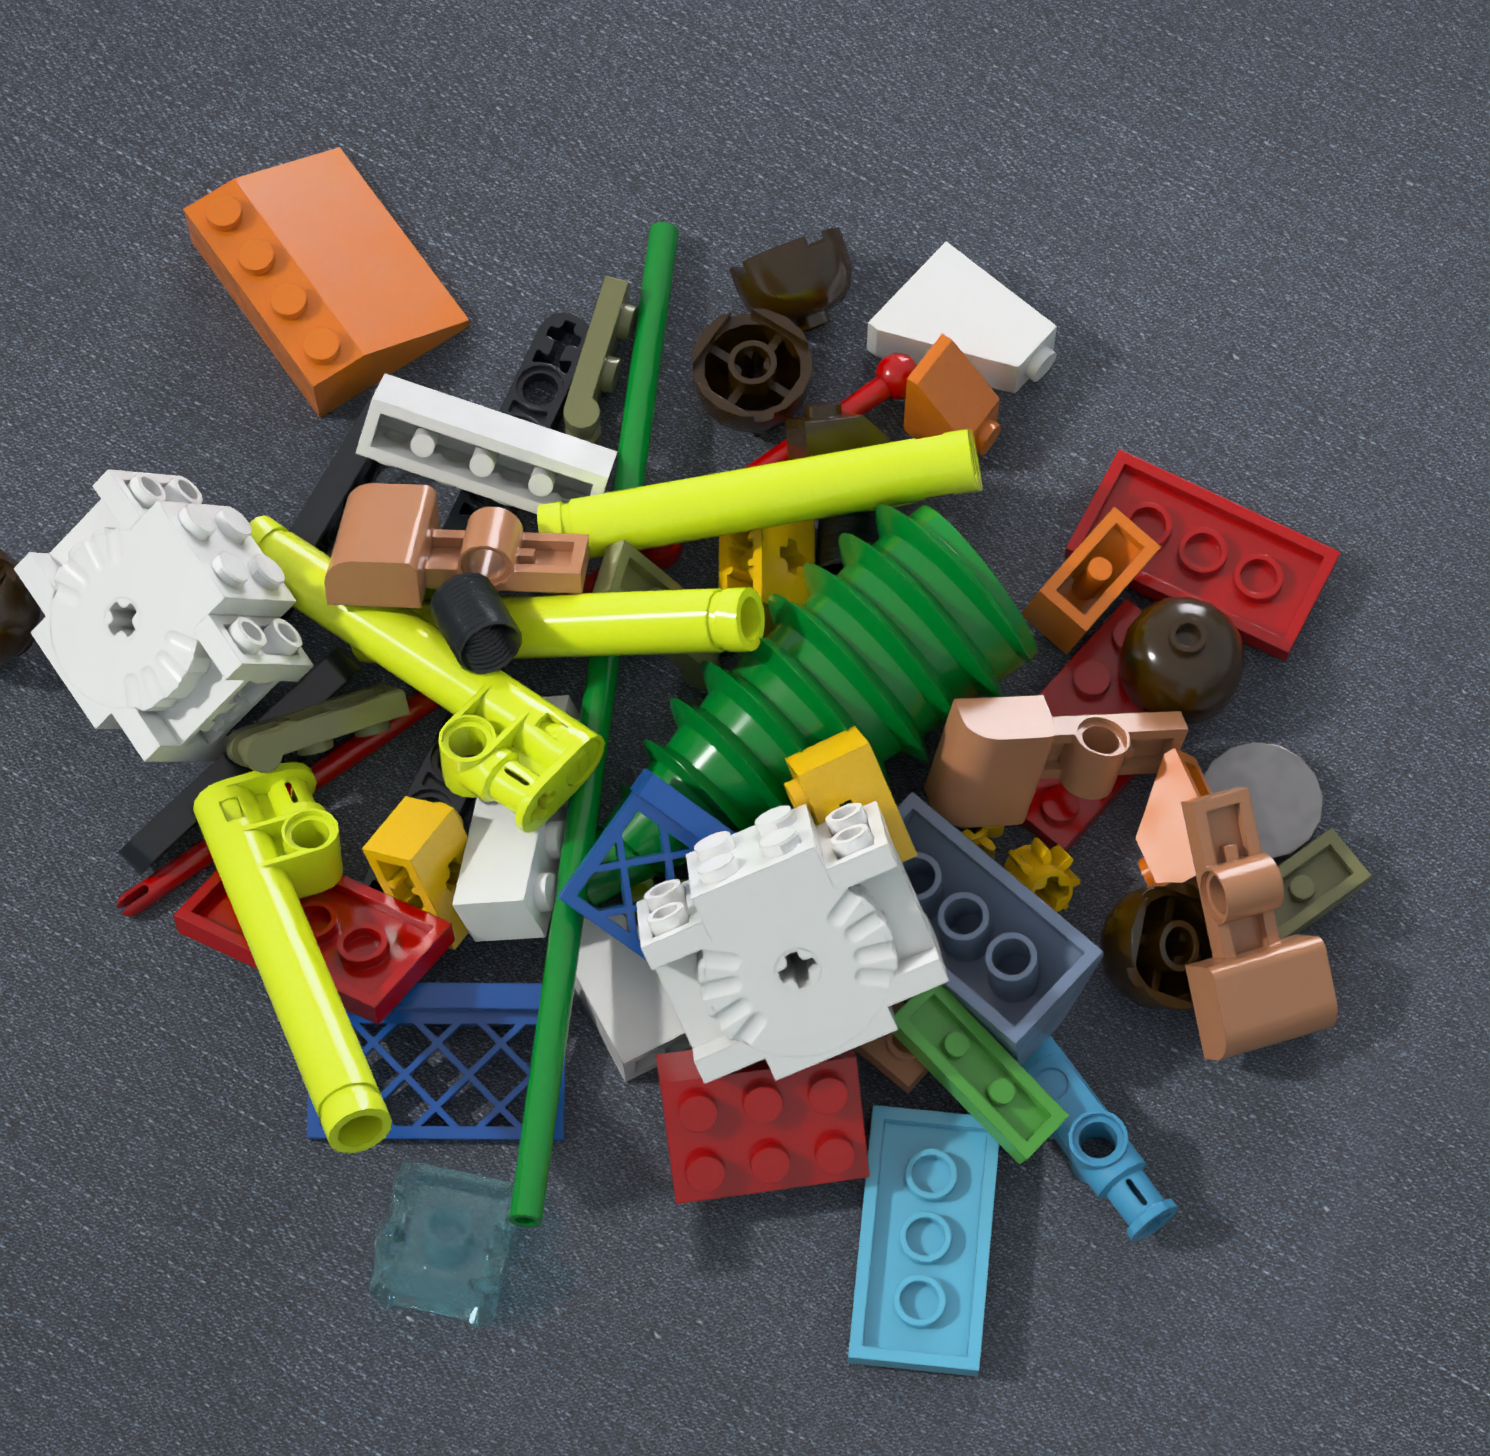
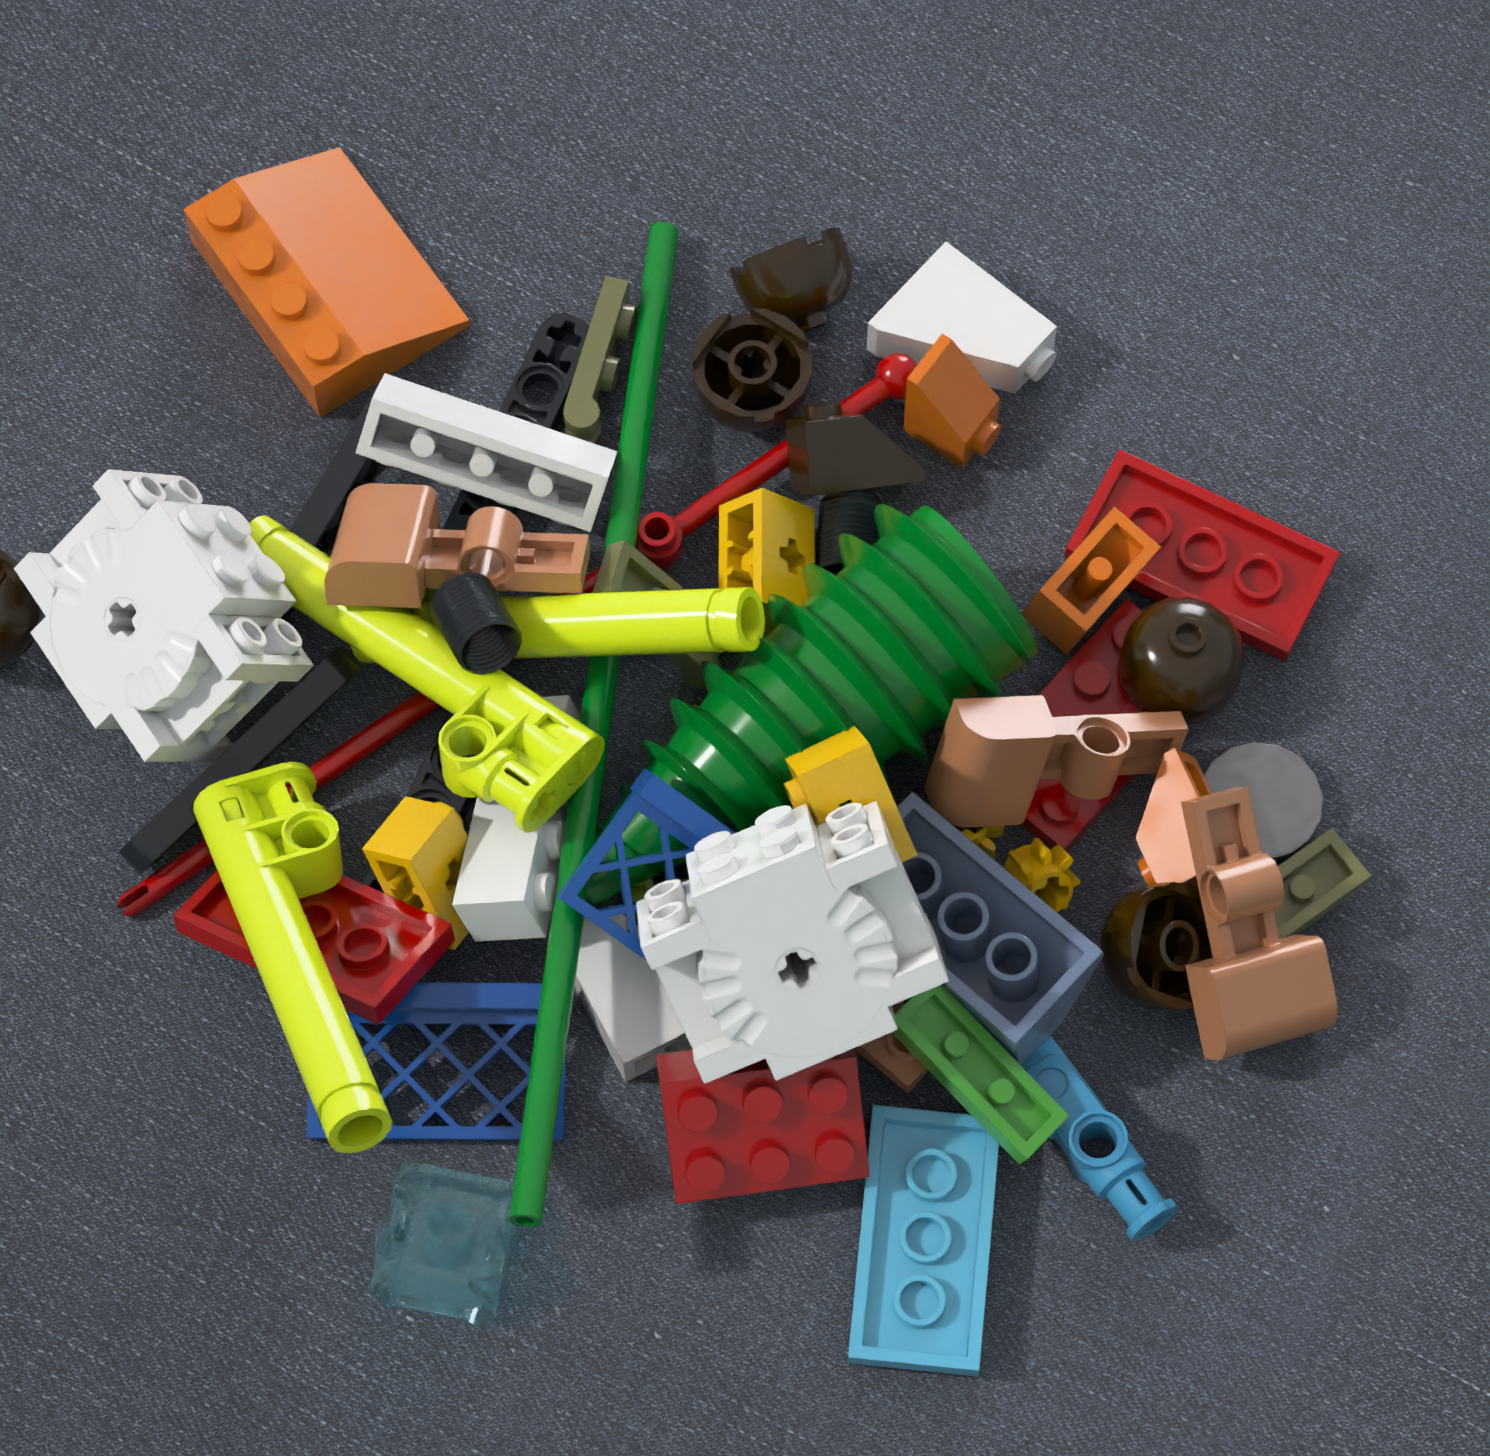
(315, 727): olive plate -> none
(771, 494): neon yellow piece -> none

